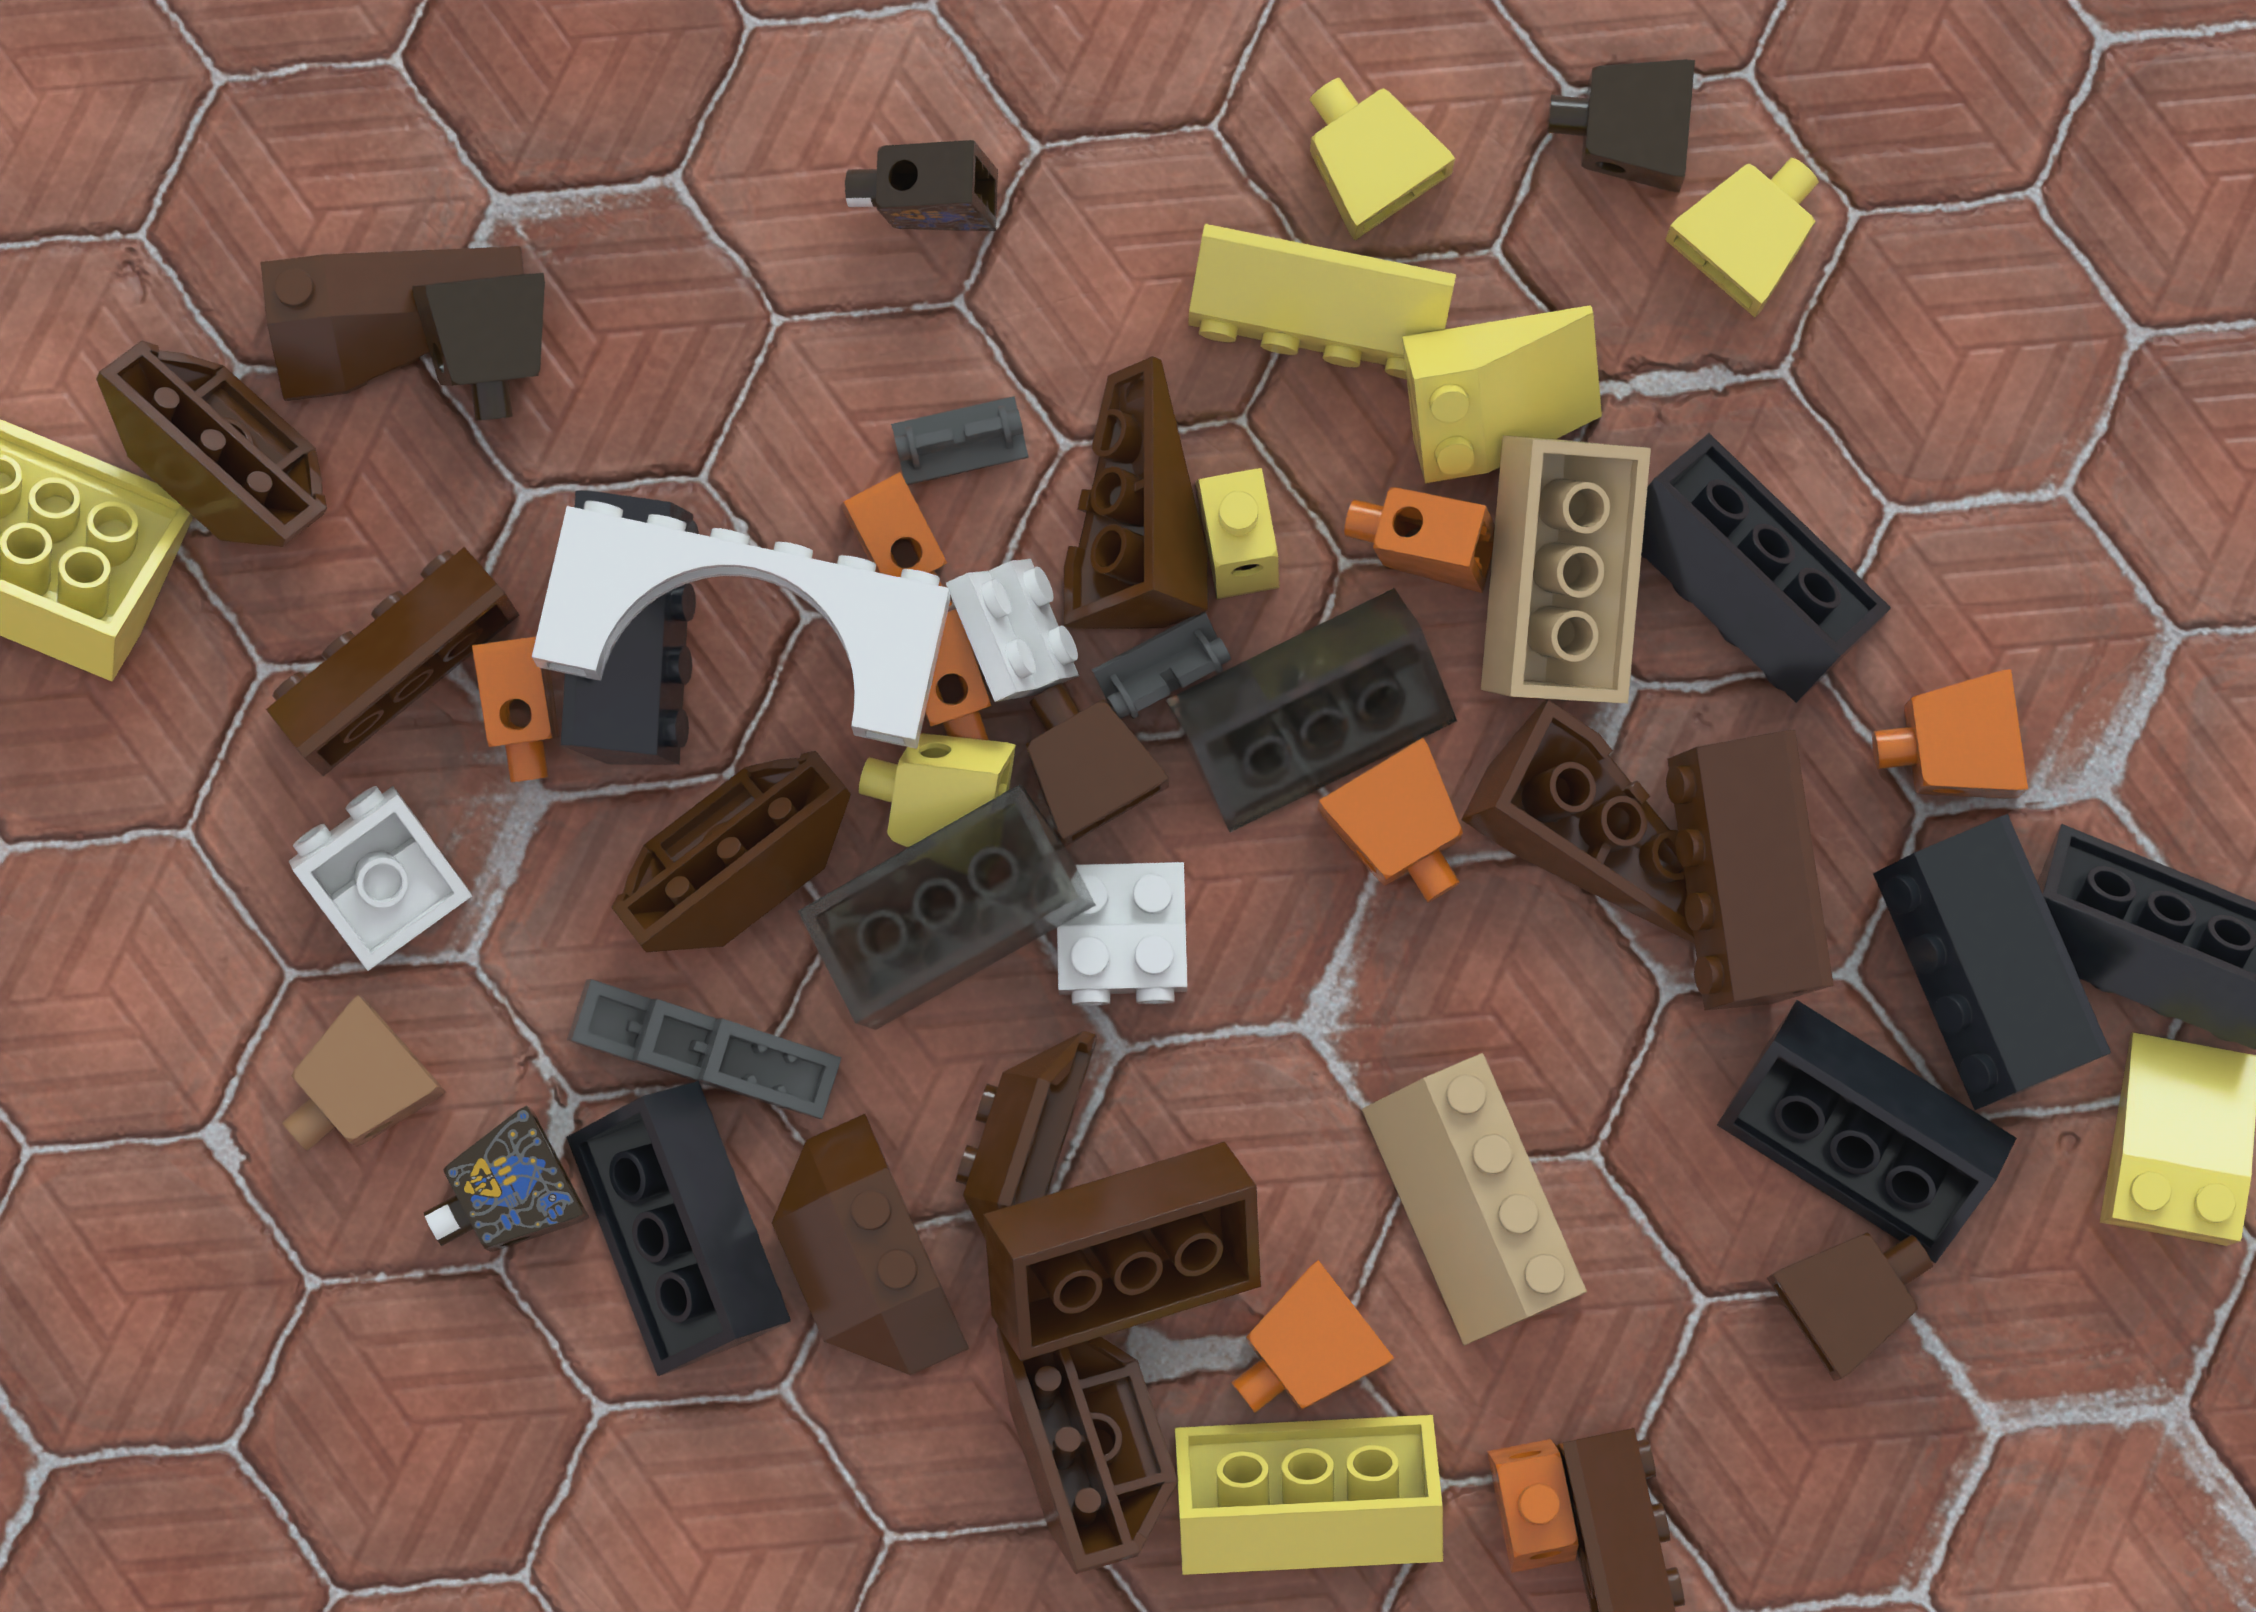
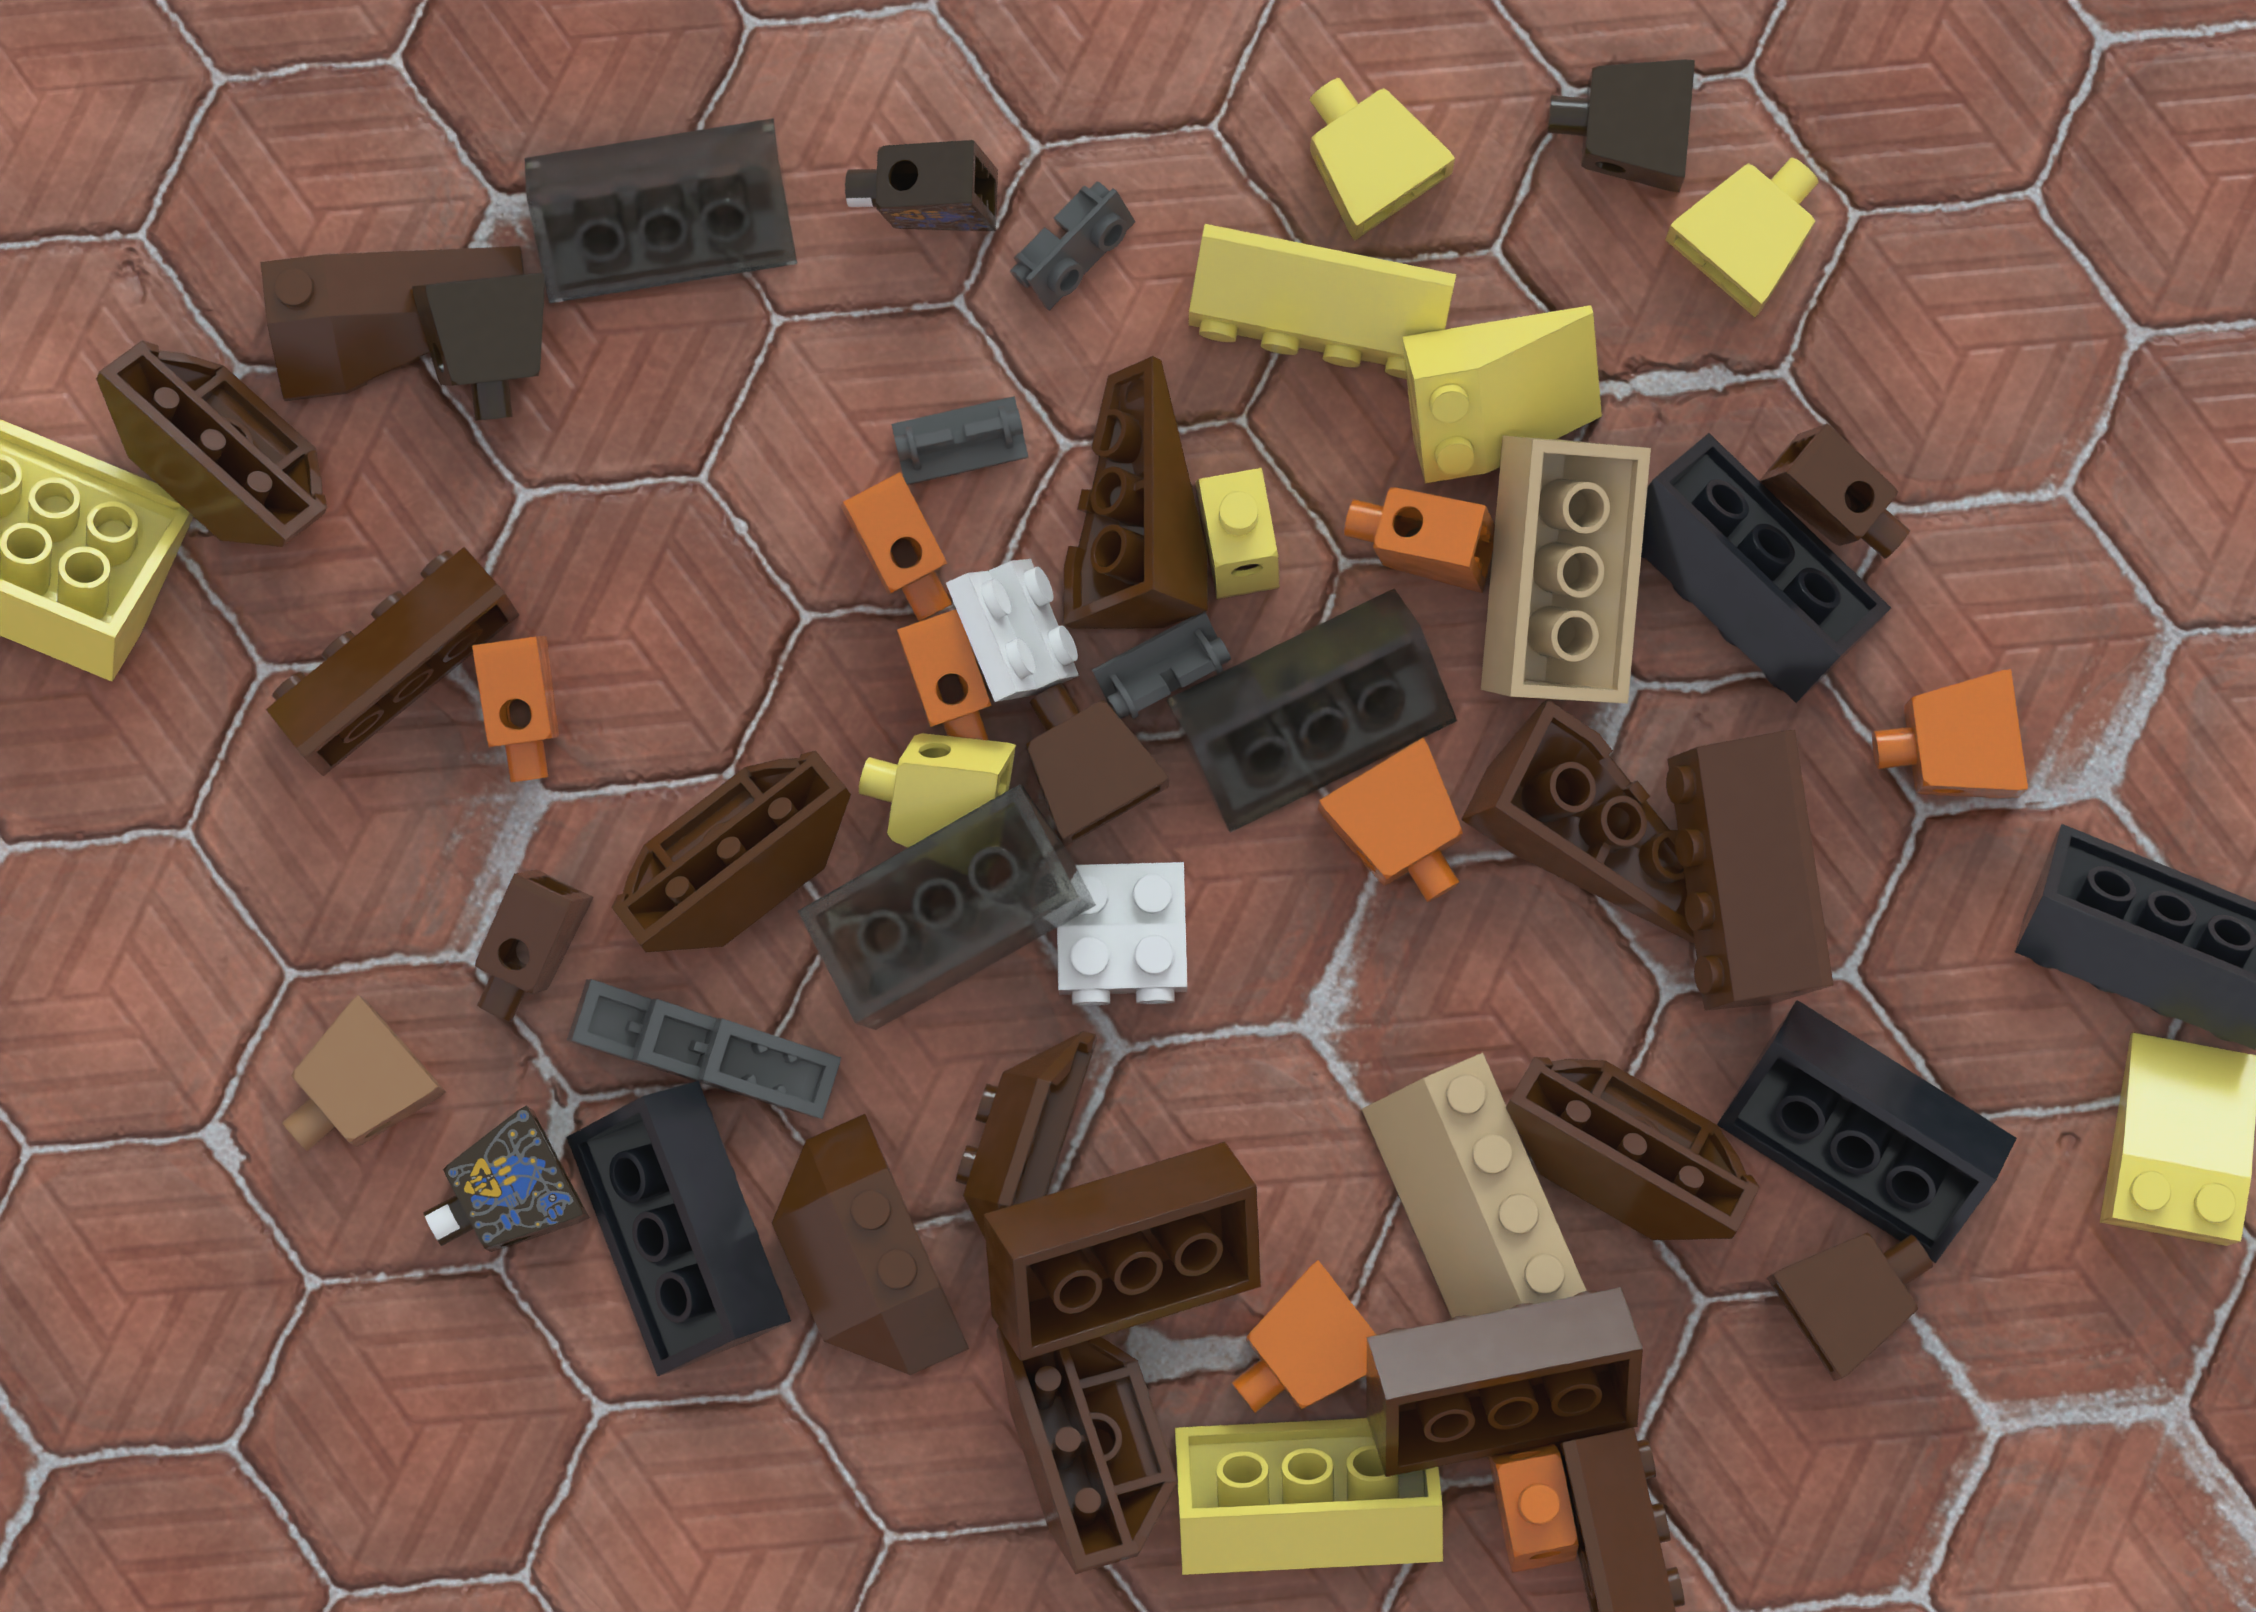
(377, 875): white plate -> none
(543, 917): none -> reddish brown torso
(619, 566): white arch -> none
(638, 703): black slope -> none
(660, 210): none -> clear smoke slope
(1093, 223): none -> dark grey hinge
(1503, 1381): none -> reddish brown brick
(1630, 1150): none -> reddish brown wedge
(1813, 483): none -> reddish brown torso
(1991, 962): black slope -> none

